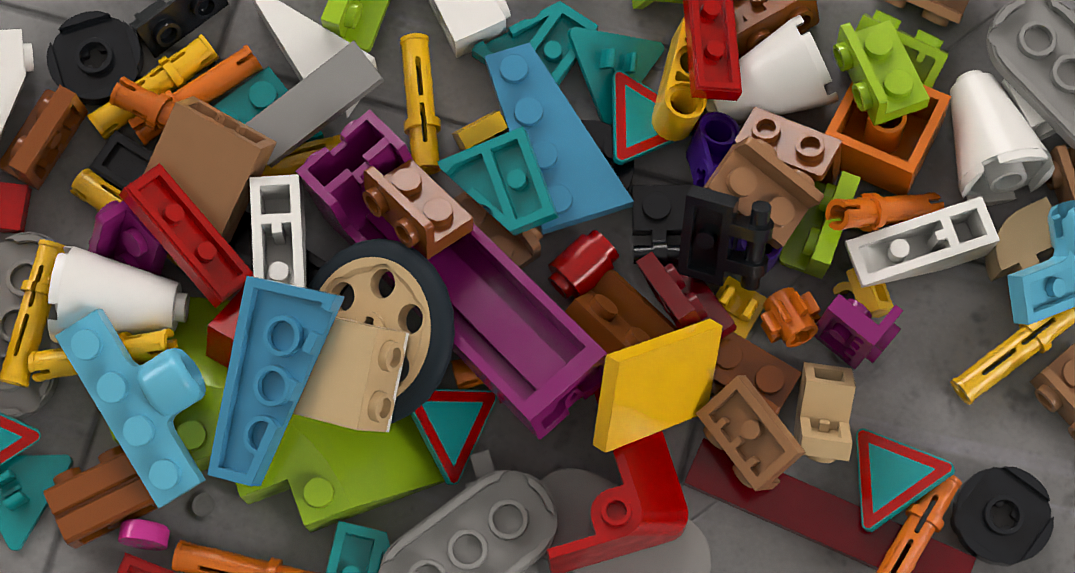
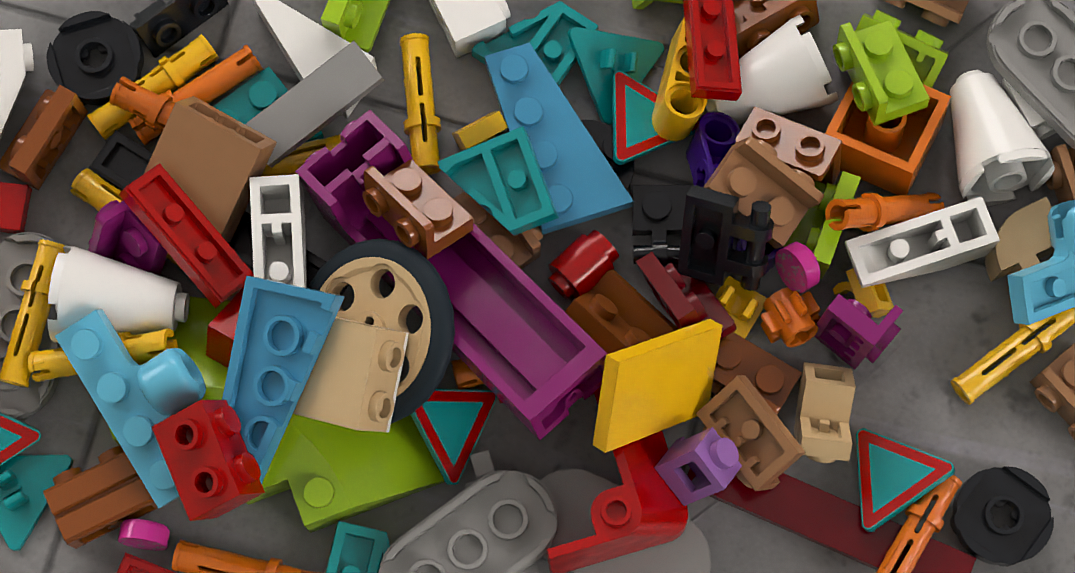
(208, 459): none -> red brick
(708, 456): none -> medium lavender brick
(797, 267): none -> dark pink tile

